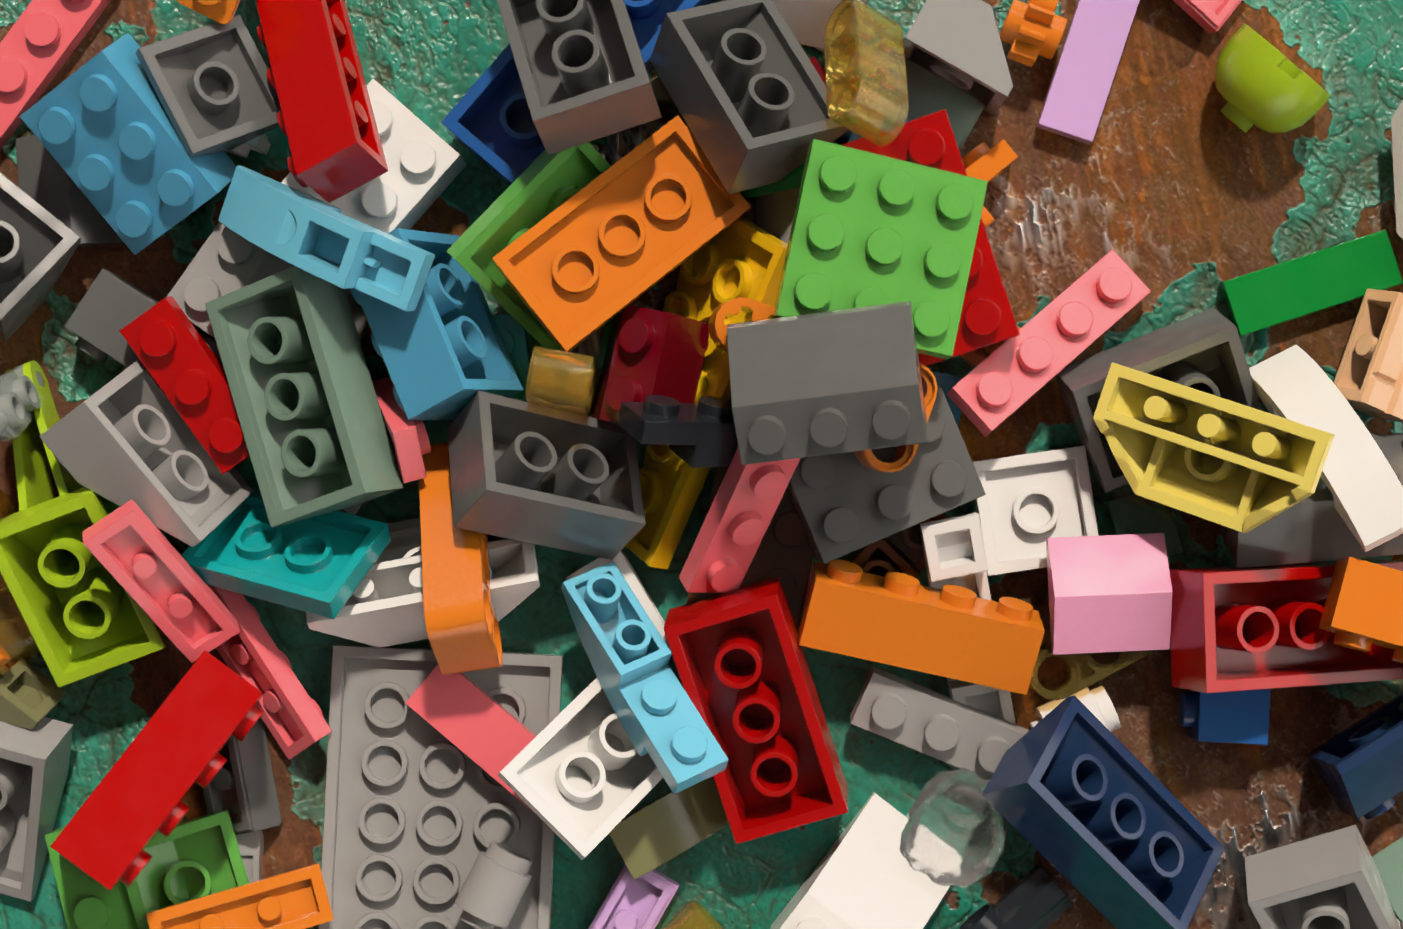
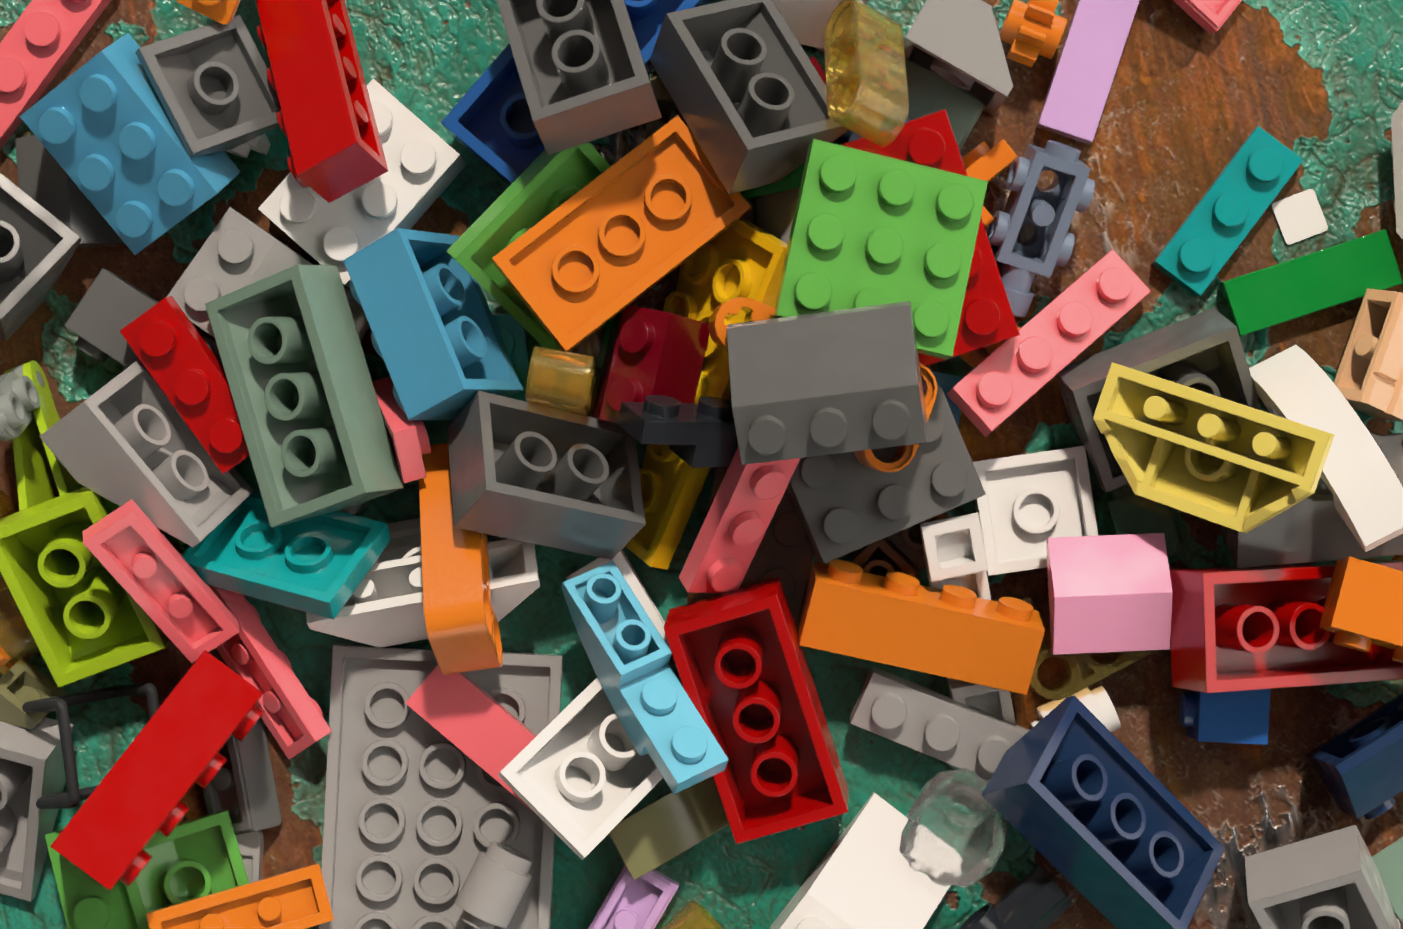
(59, 704): none -> black piece
(324, 240): medium azure slope -> none
(1047, 210): none -> sand blue brick
(1227, 211): none -> teal plate
(1264, 85): lime cylinder -> none
(1299, 216): none -> white sticker

